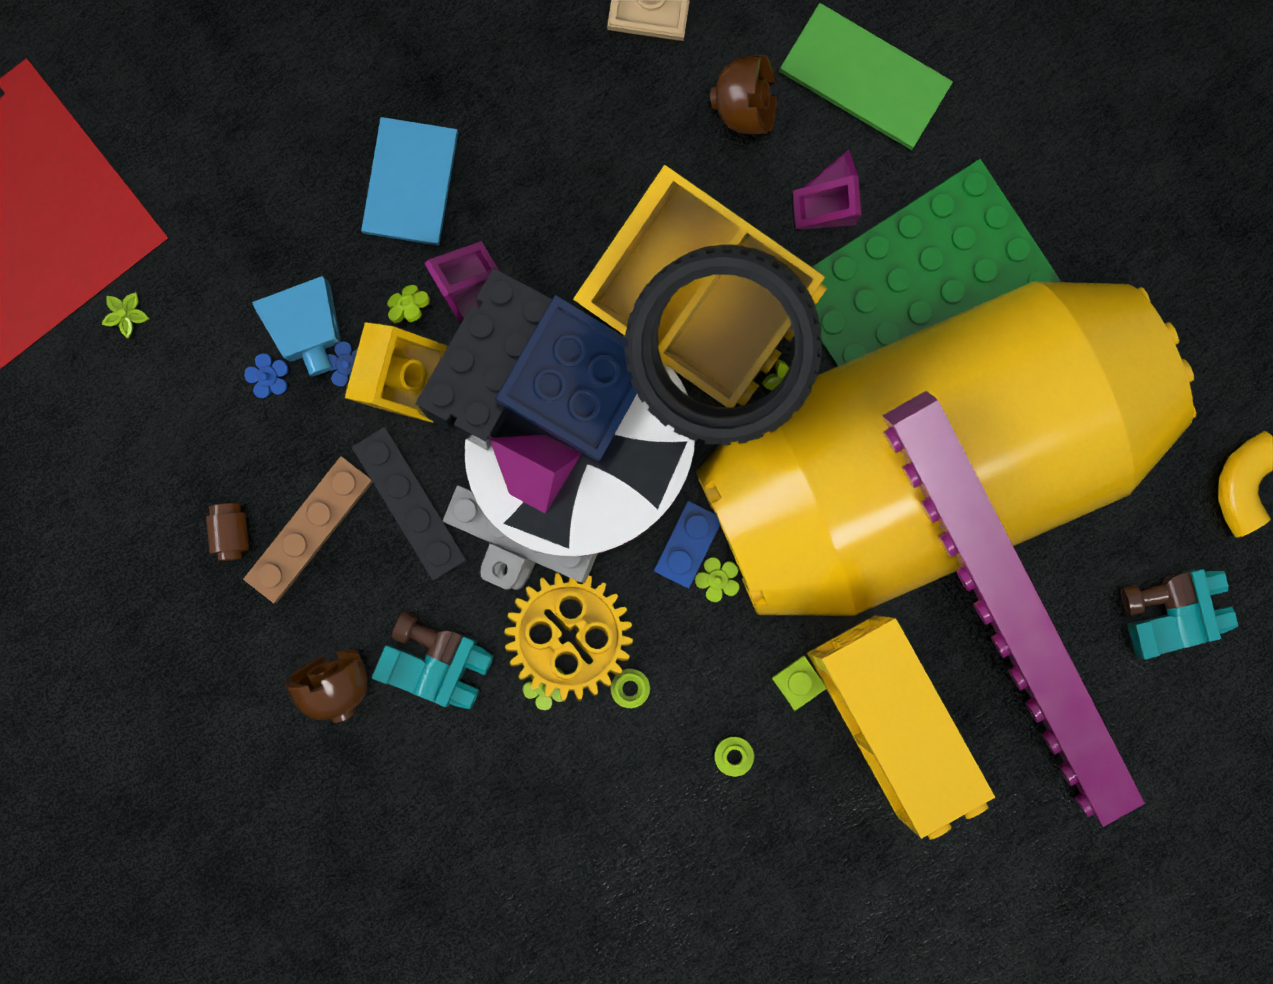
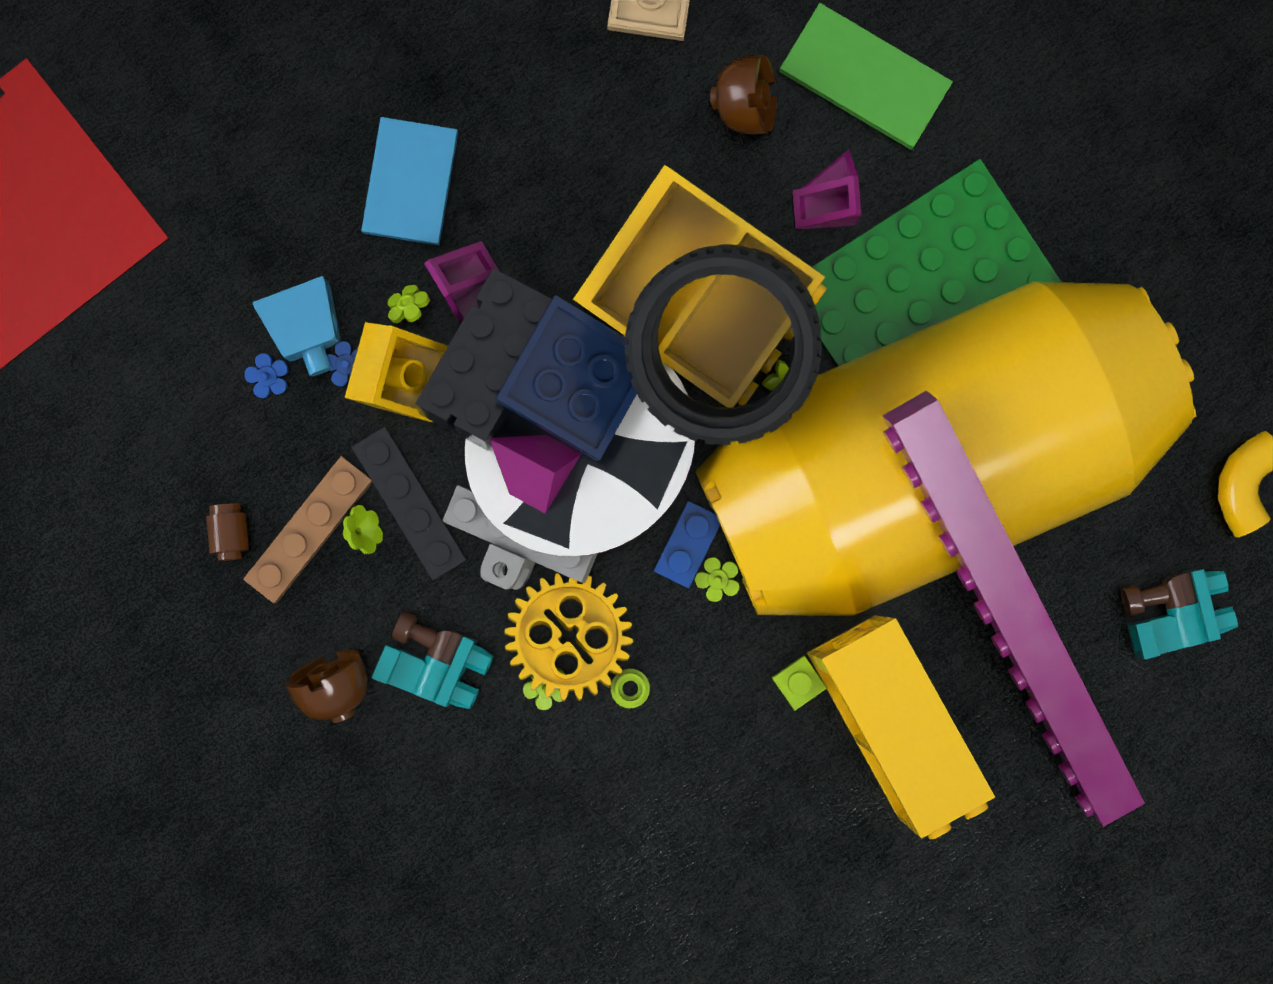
(124, 313): lime plant -> none
(362, 529): none -> lime plant
(725, 747): lime plate -> none

